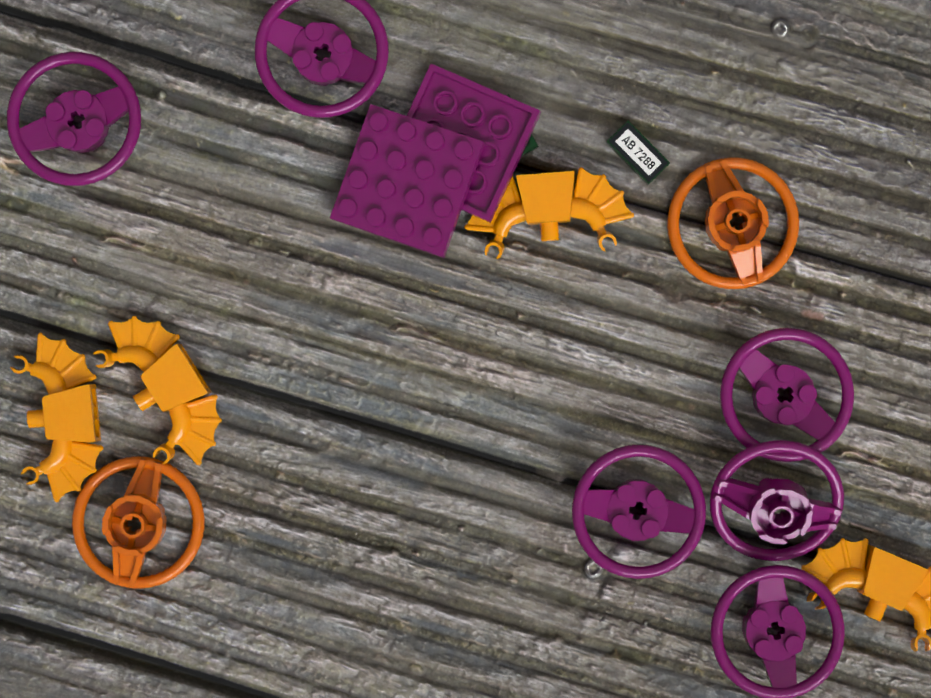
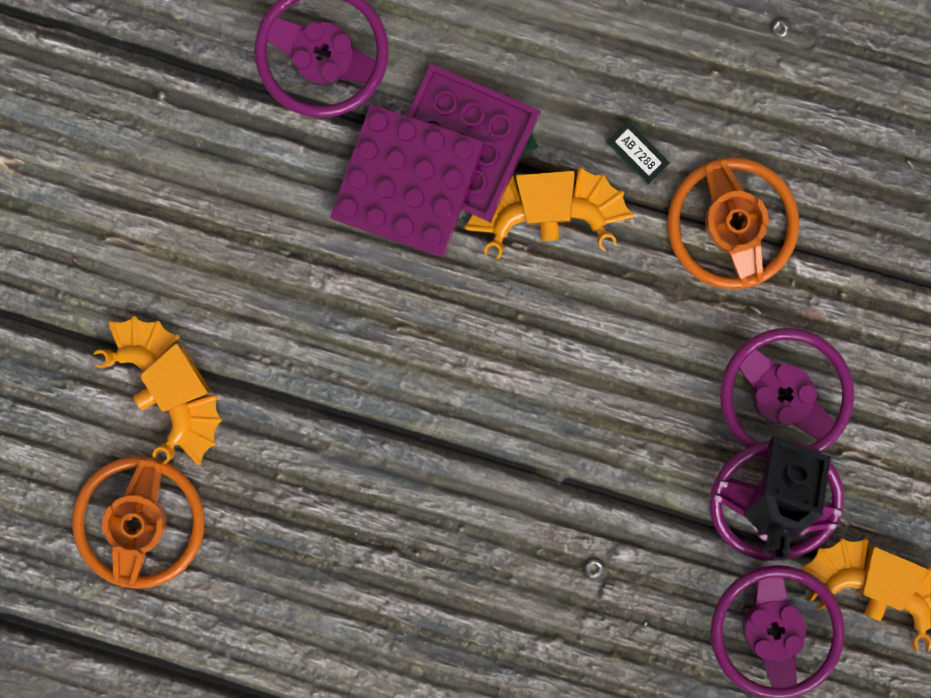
(56, 127): magenta piece -> none
(67, 415): light orange torso -> none
(658, 515): magenta piece -> none
(789, 495): none -> black plate

